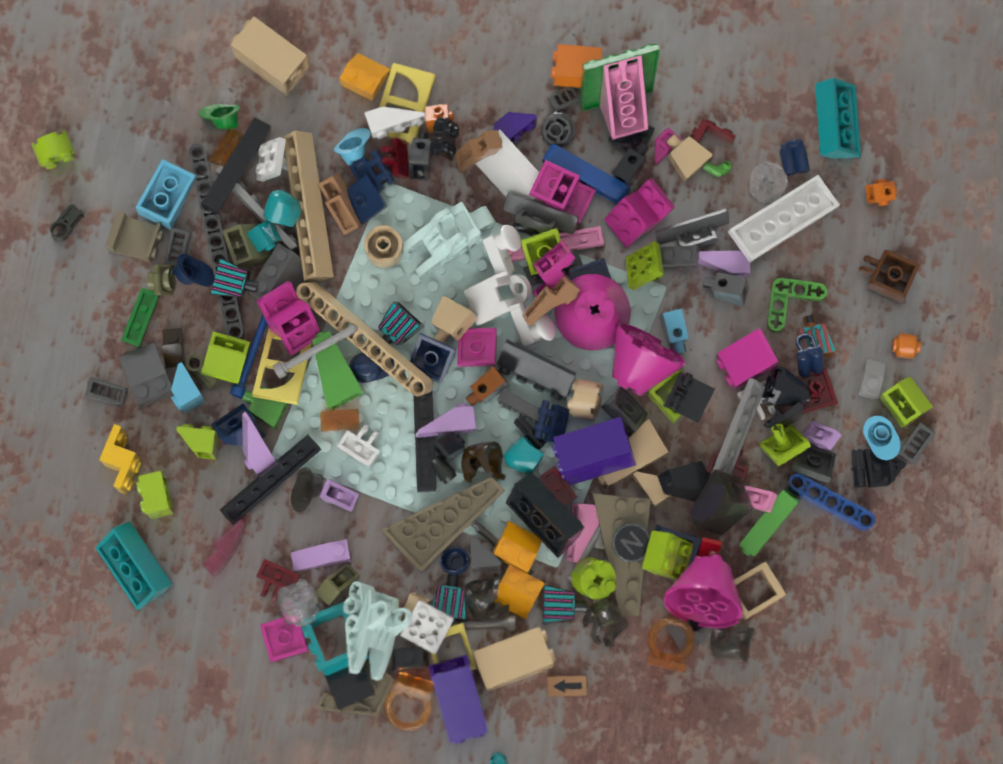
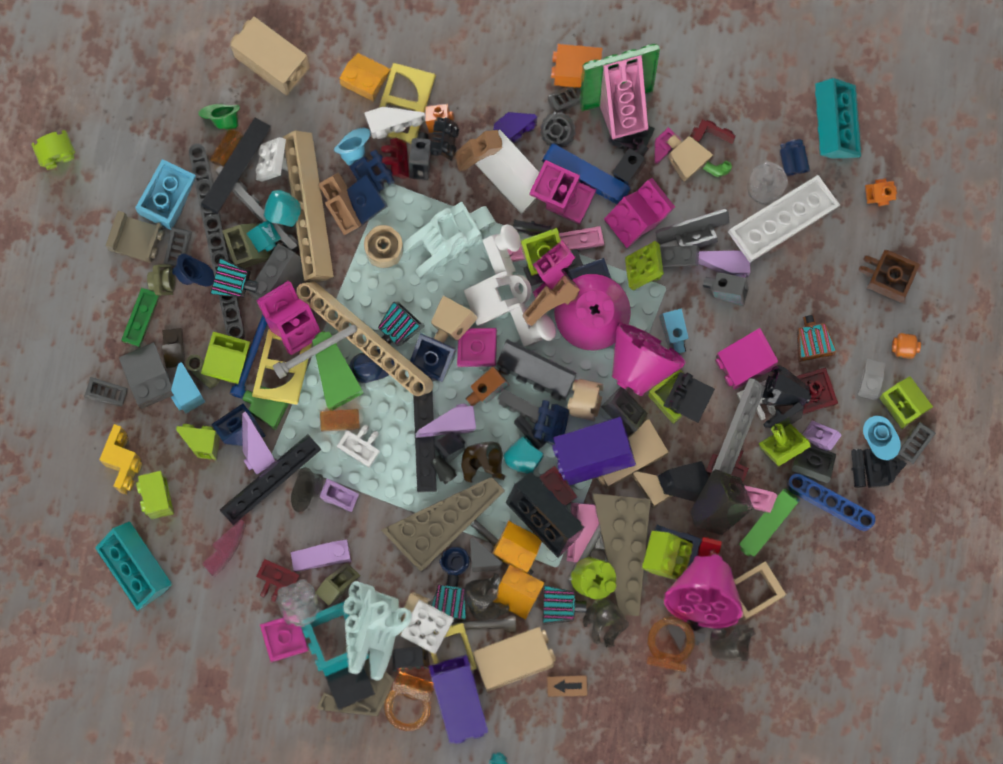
(68, 220): pearl dark grey piece -> none
(538, 215): dark grey bracket -> none
(630, 542): black tile -> none
(783, 296): bright green beam -> none
(809, 359): dark blue piece -> none

